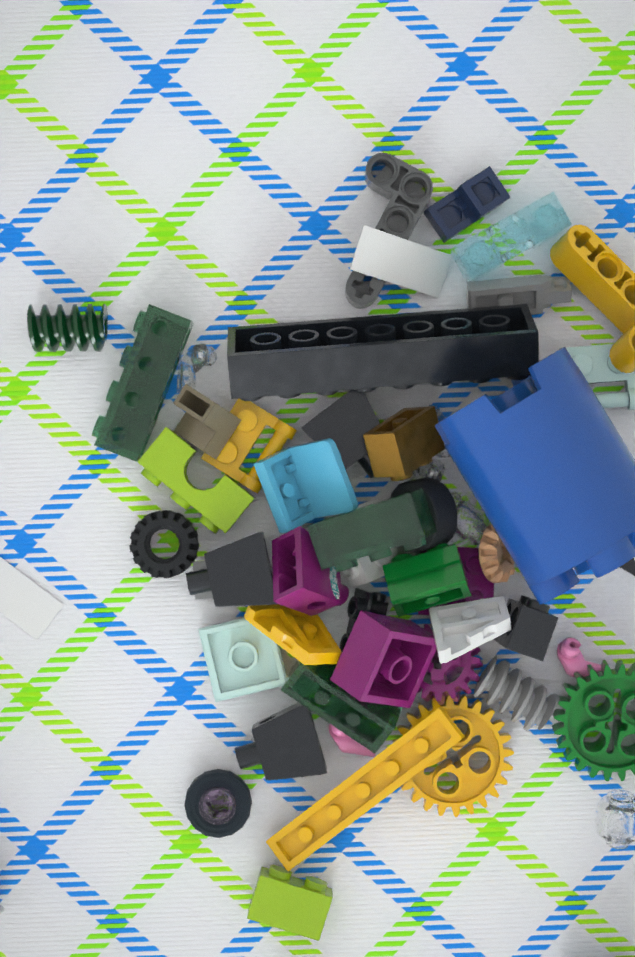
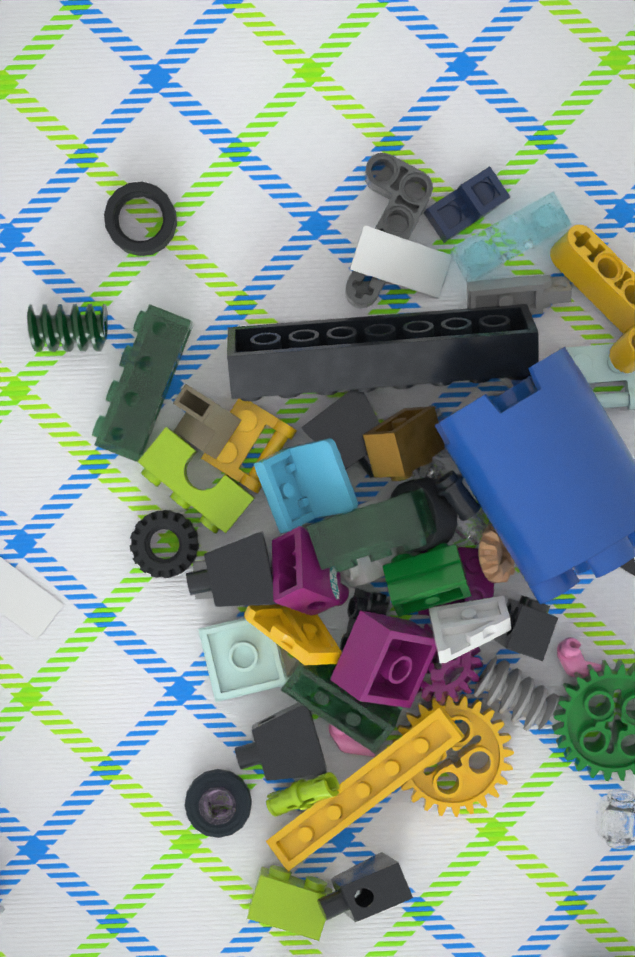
(127, 193): none -> black tyre
(192, 362): clear arm -> none
(302, 794): none -> lime pin
(380, 887): none -> black torso
(457, 495): none -> black pin

